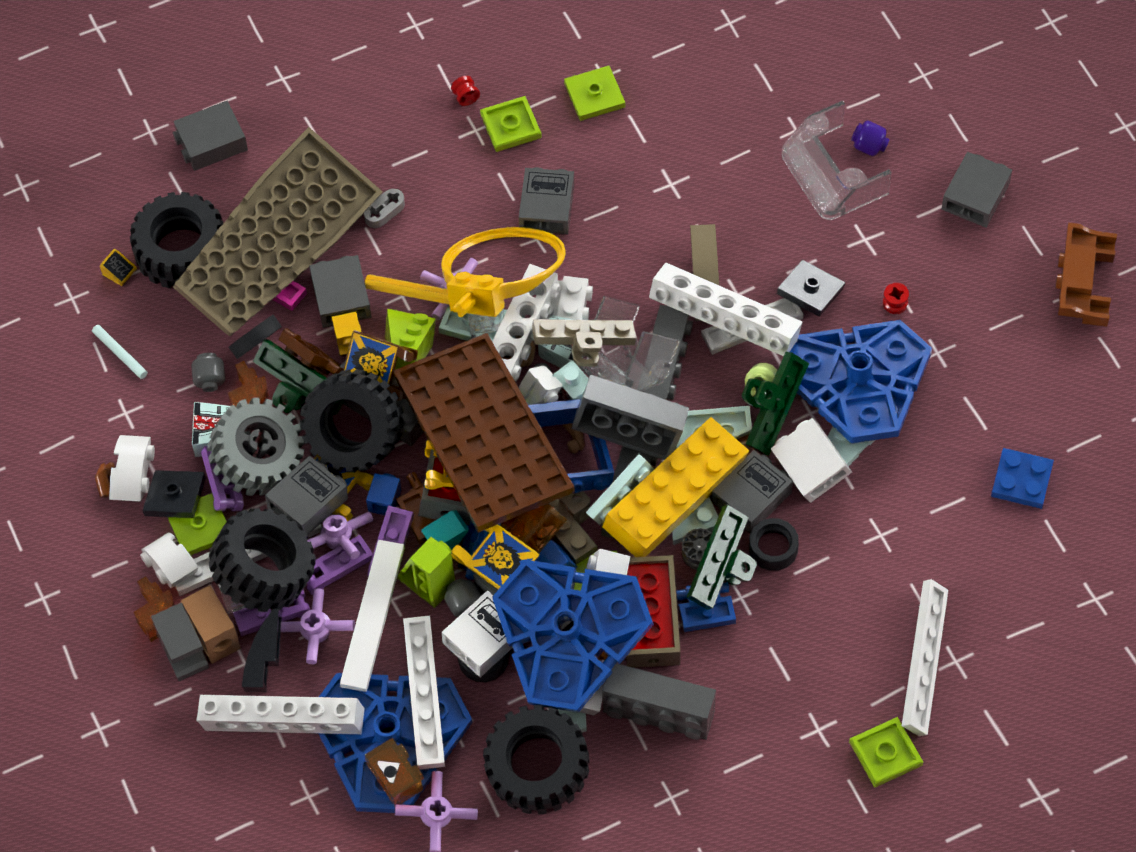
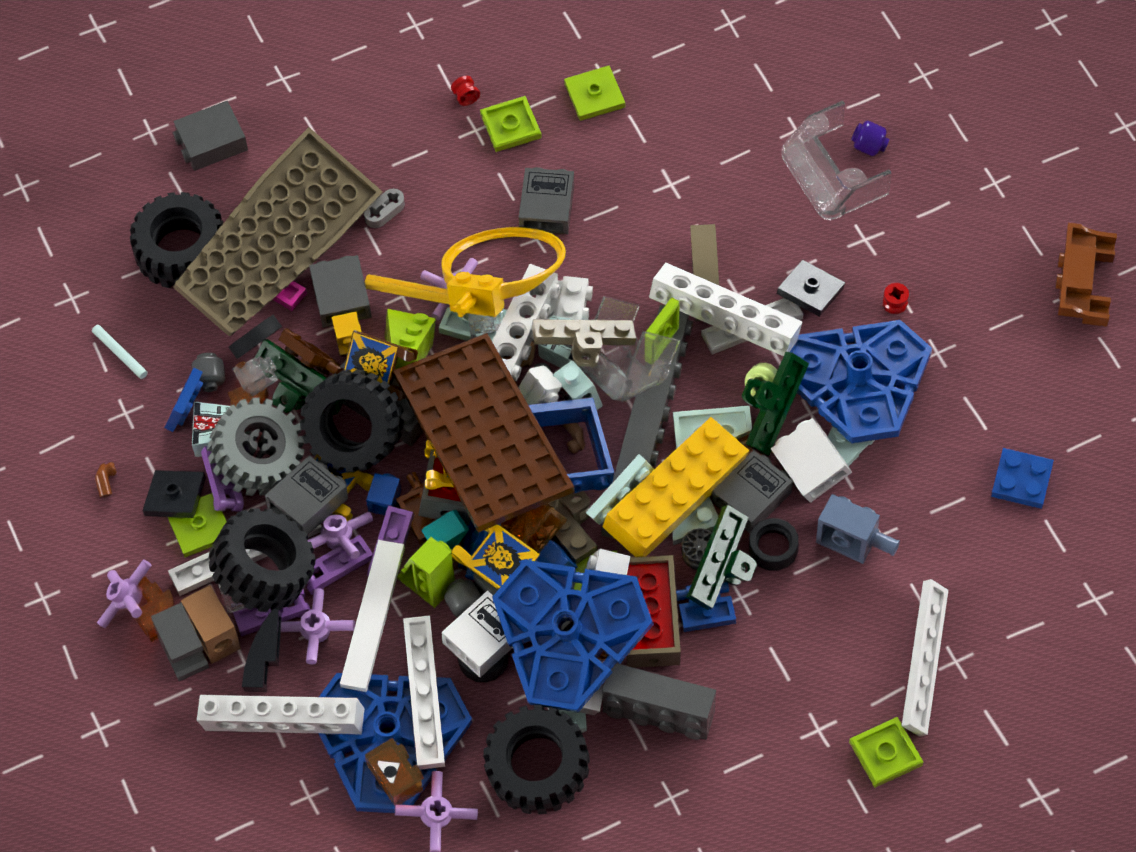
(117, 267): slope -> none
(124, 593): none -> lavender bar
(129, 477): white brick -> none
(168, 560): white brick -> none
(185, 400): none -> blue plate
(256, 375): none -> clear brick
(630, 417): dark grey brick -> none
(667, 321): none -> lime plate
(852, 530): none -> sand blue brick
(976, 189): dark grey brick -> none

